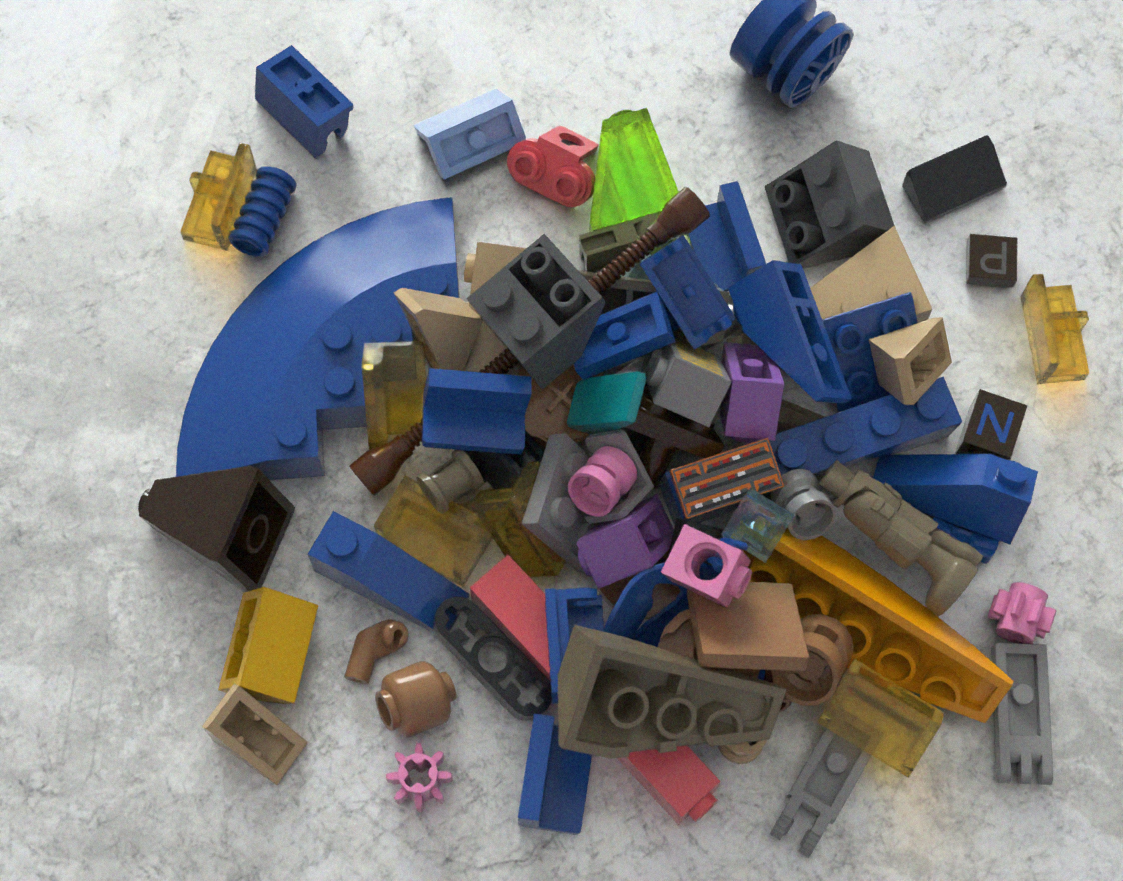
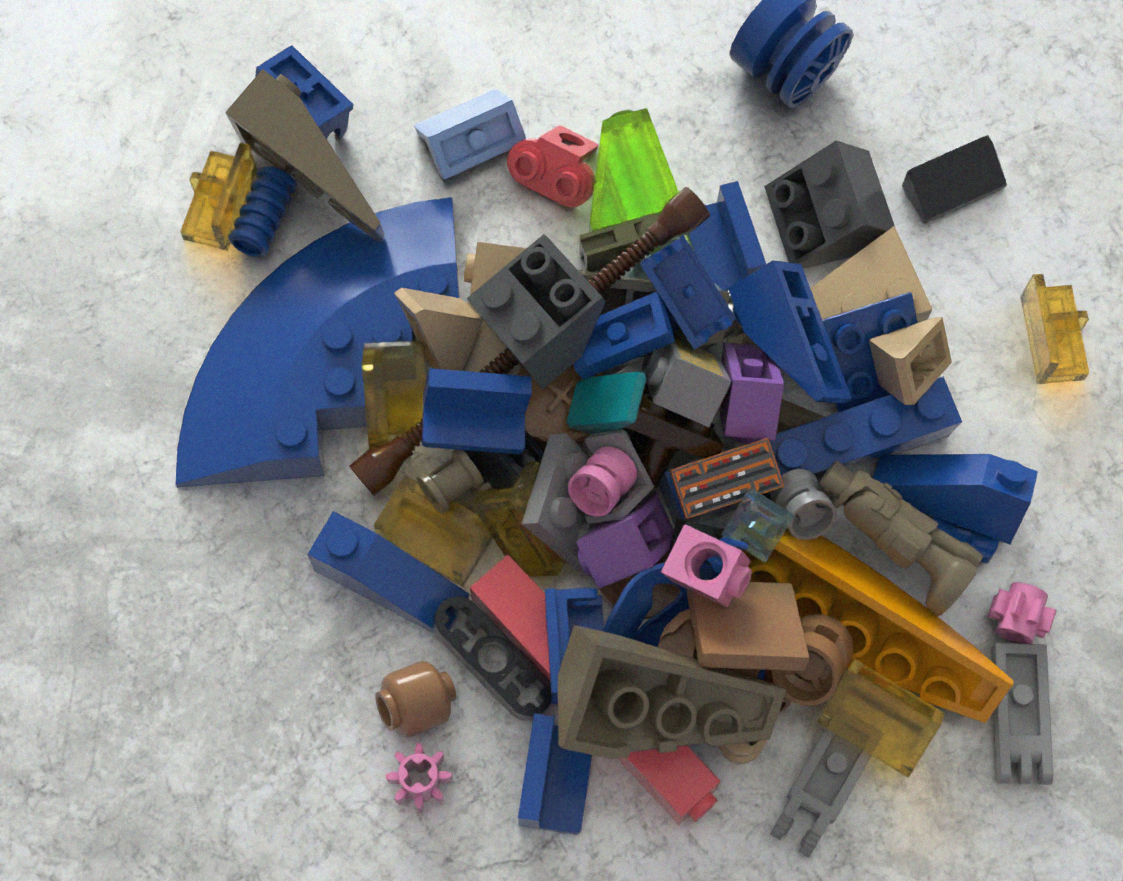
(222, 519): dark brown slope -> none
(254, 734): tan slope -> none
(269, 645): yellow brick -> none
(287, 137): none -> dark tan wedge
(374, 644): medium nougat arm -> none
(991, 260): dark brown tile -> none
(991, 426): dark brown brick -> none

